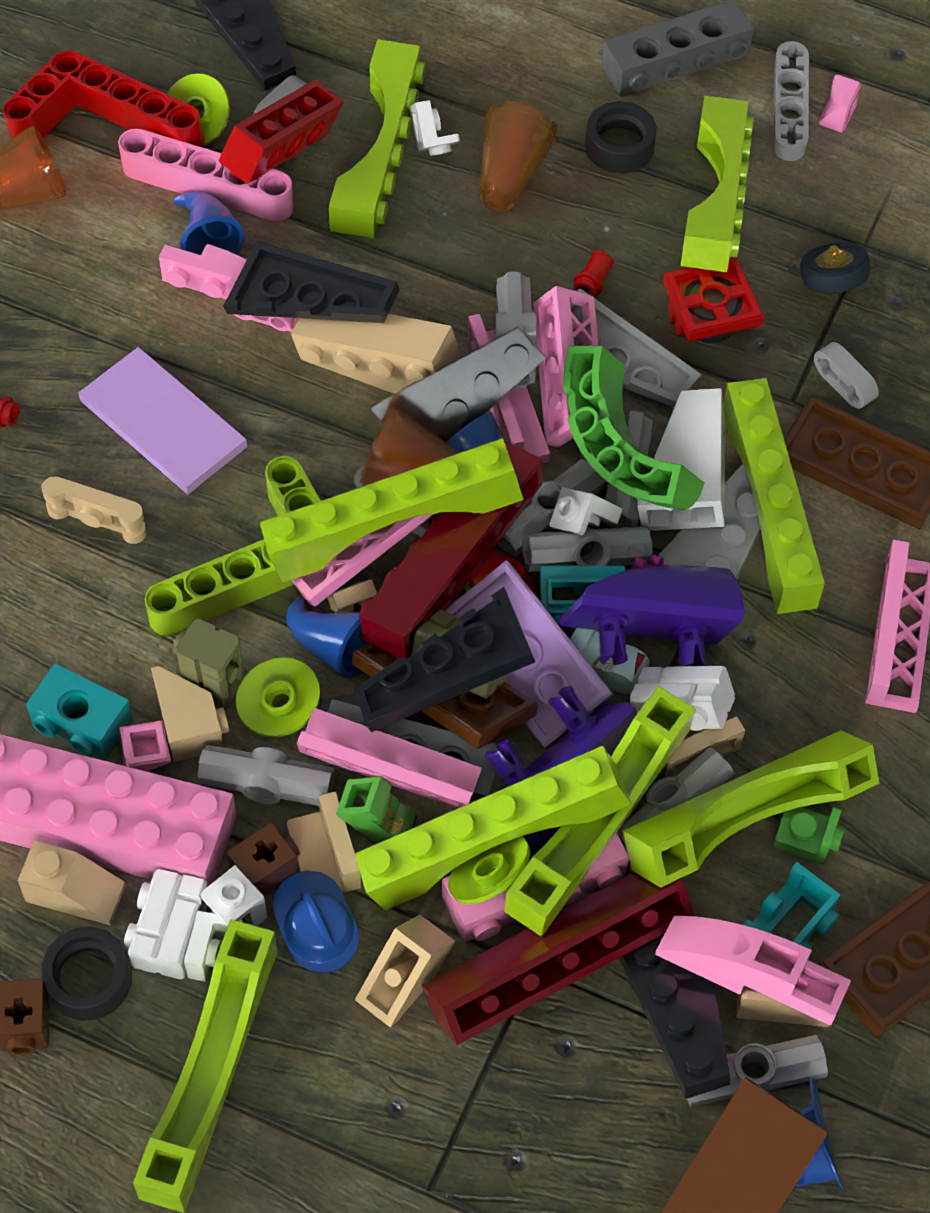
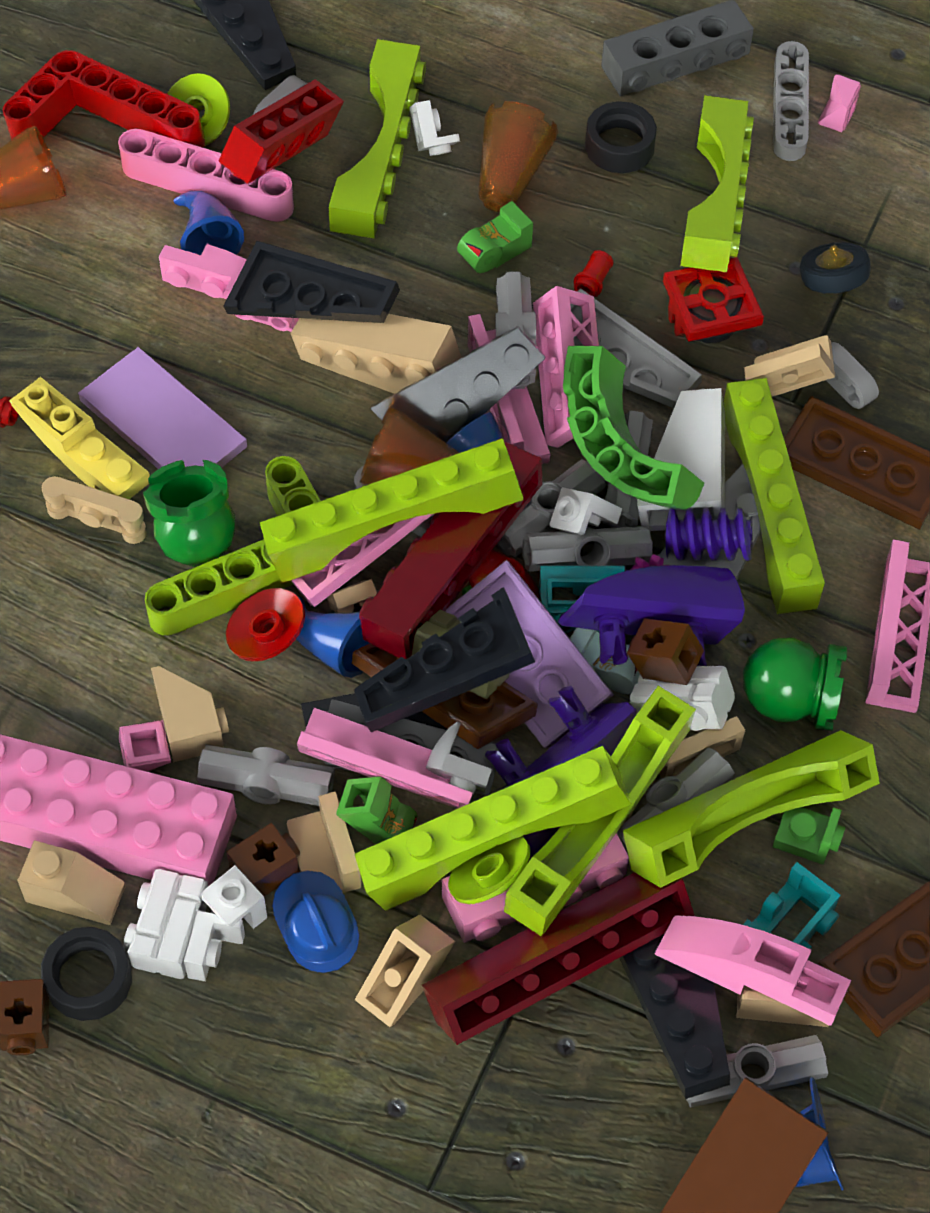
(66, 693): teal brick -> none
(77, 442): none -> light yellow slope
(187, 1125): lime arch -> none
(191, 511): none -> green tile
(210, 660): olive brick -> none
(265, 624): none -> red dish
(270, 683): lime dish -> none
(459, 771): none -> light grey plate
(497, 240): none -> bright green leg
(665, 651): none -> reddish brown brick
(709, 534): none -> dark purple piece
(792, 680): none -> green tile
(794, 366): none -> tan panel

